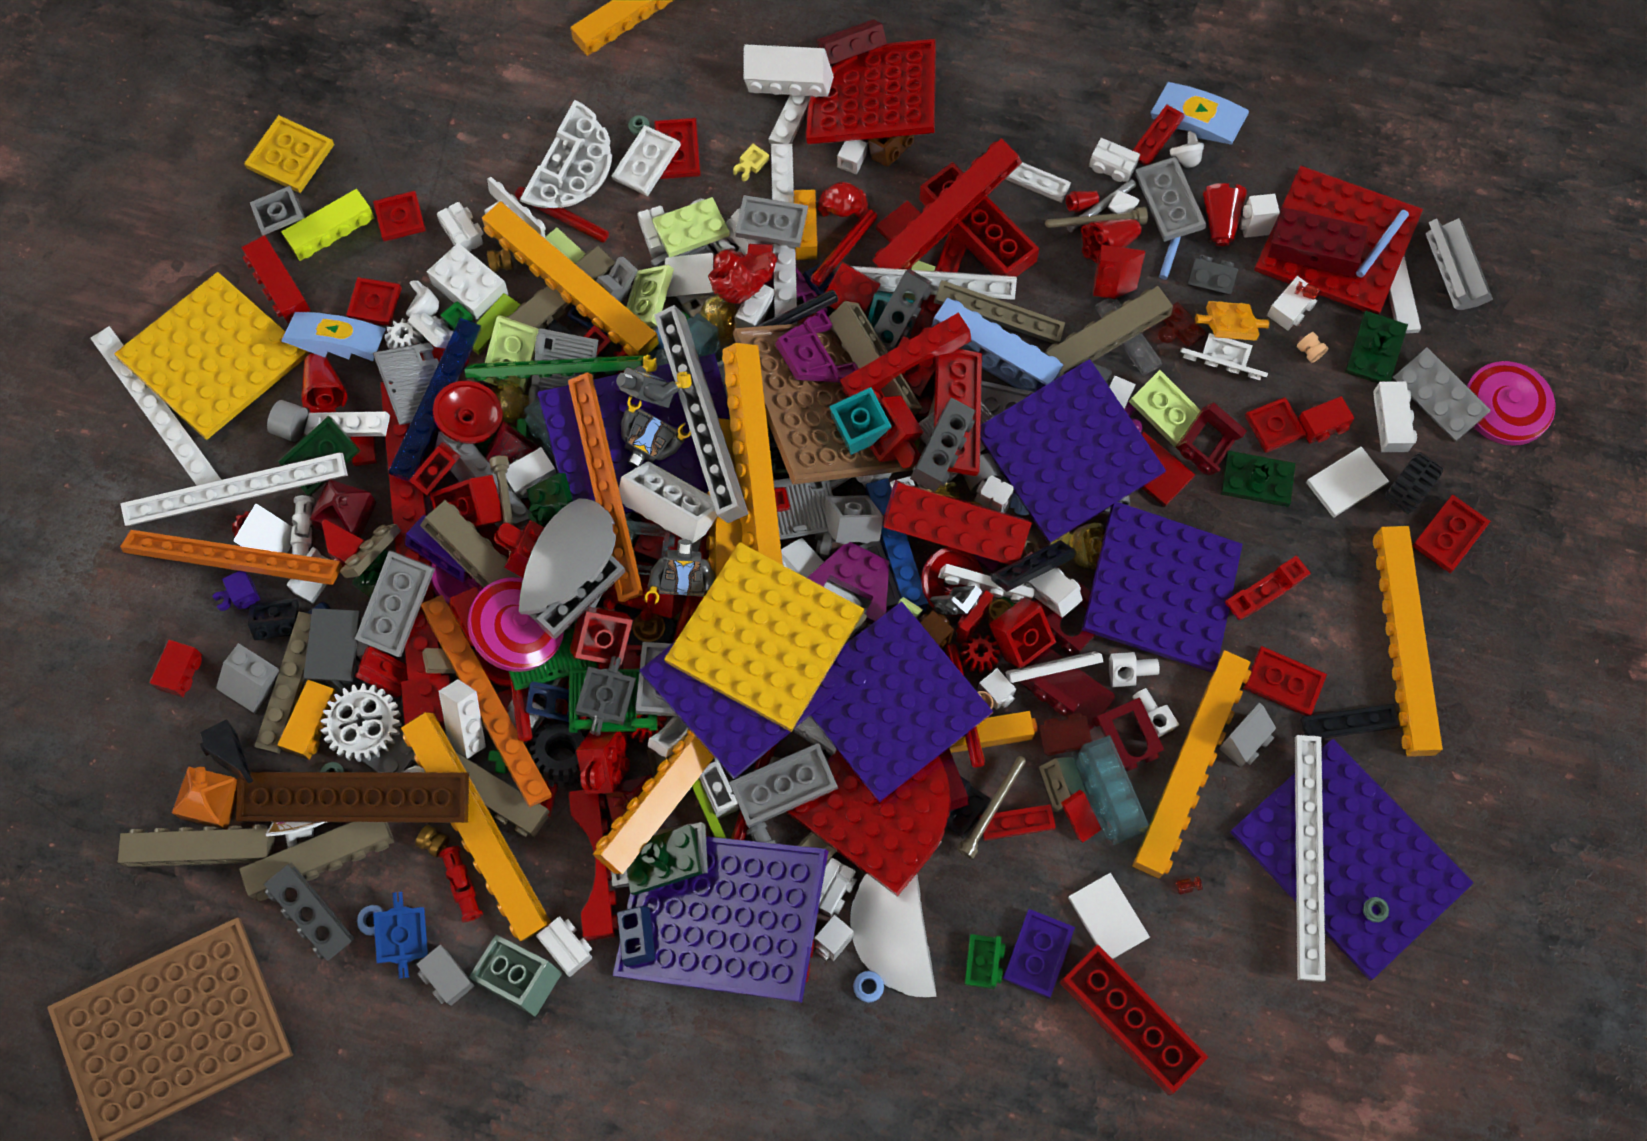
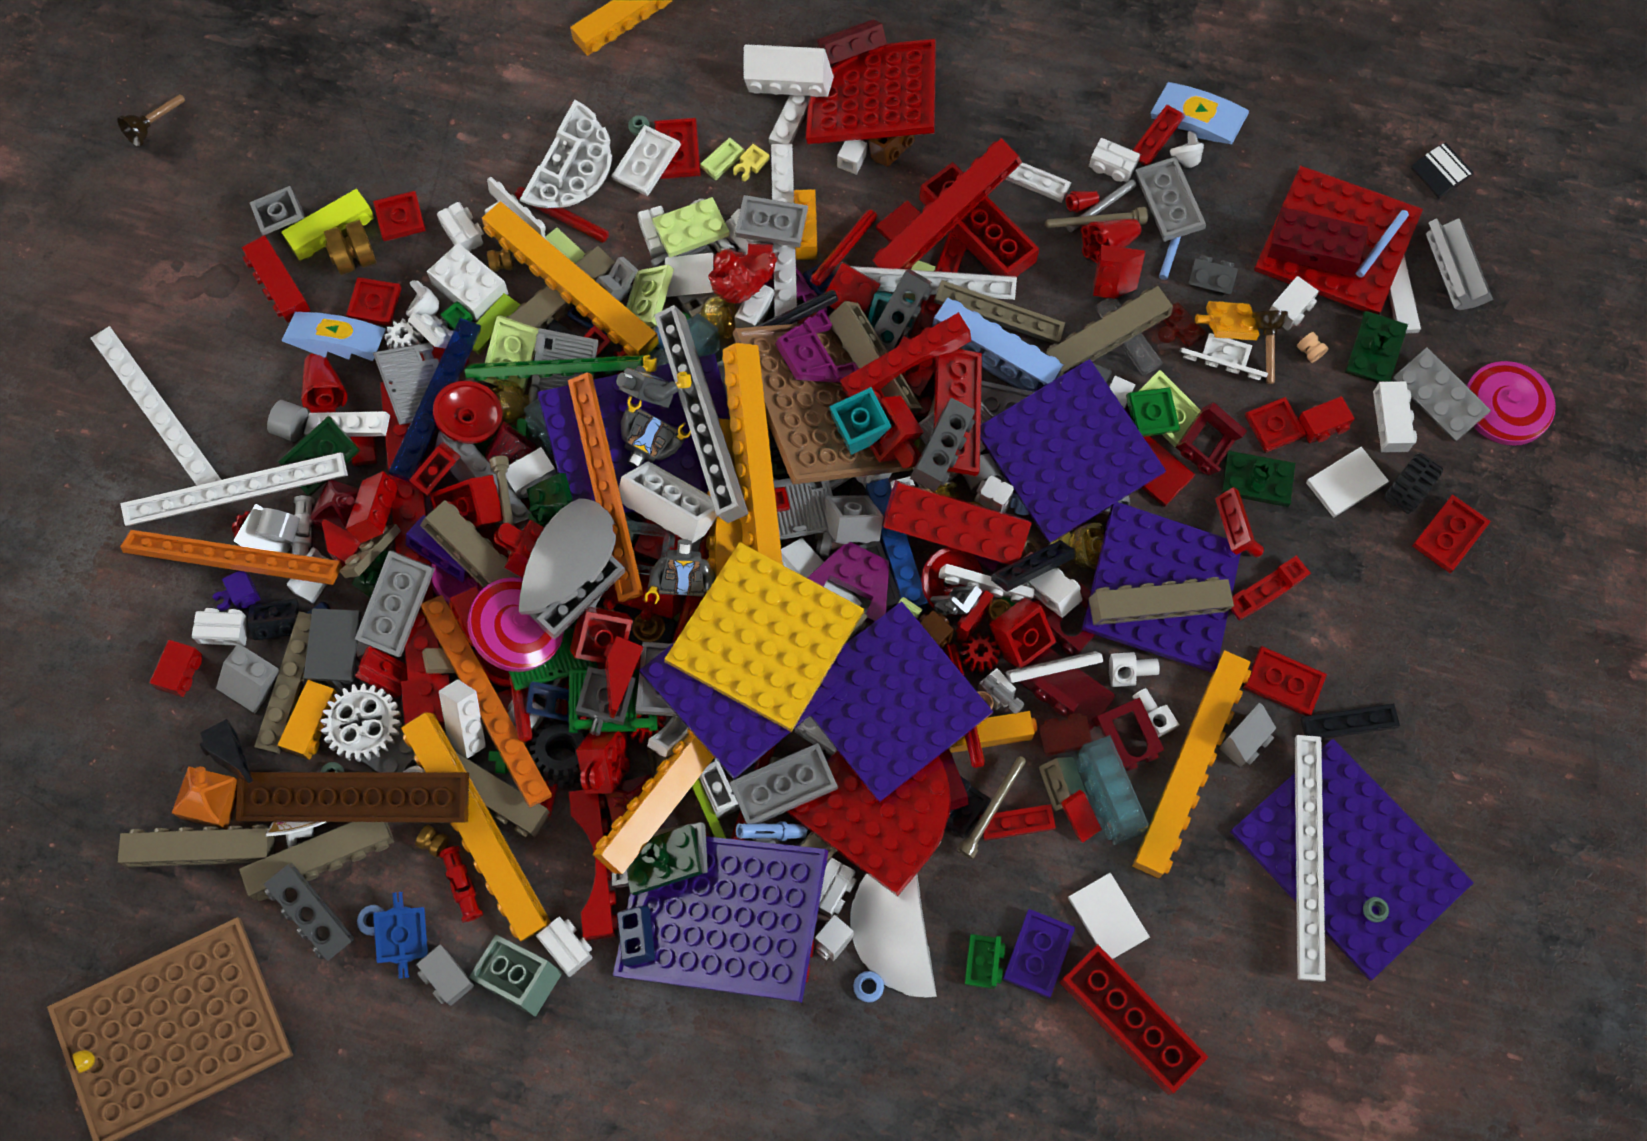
(83, 1060): none -> yellow hinge
(136, 127): none -> dark brown piece
(211, 355): yellow plate -> none
(220, 627): none -> white brick
(277, 525): none -> light grey piece
(289, 154): yellow plate -> none
(344, 249): none -> pearl gold wheel
(372, 507): none -> red brick
(619, 668): none -> red slope
(722, 158): none -> yellowish green tile
(781, 831): none -> light blue pin
(843, 200): red hair -> none
(1003, 694): none -> light grey axle
(1122, 203): white slope -> none
(1153, 411): none -> green tile
(1161, 601): none -> dark tan brick
(1186, 885): clear red piece -> none
(1224, 211): red cone -> none
(1237, 524): none -> red piece
(1259, 215): white brick -> none
(1269, 322): none -> piece
(1308, 291): clear red piece -> none
(1407, 642): light orange brick -> none
(1442, 170): none -> black slope

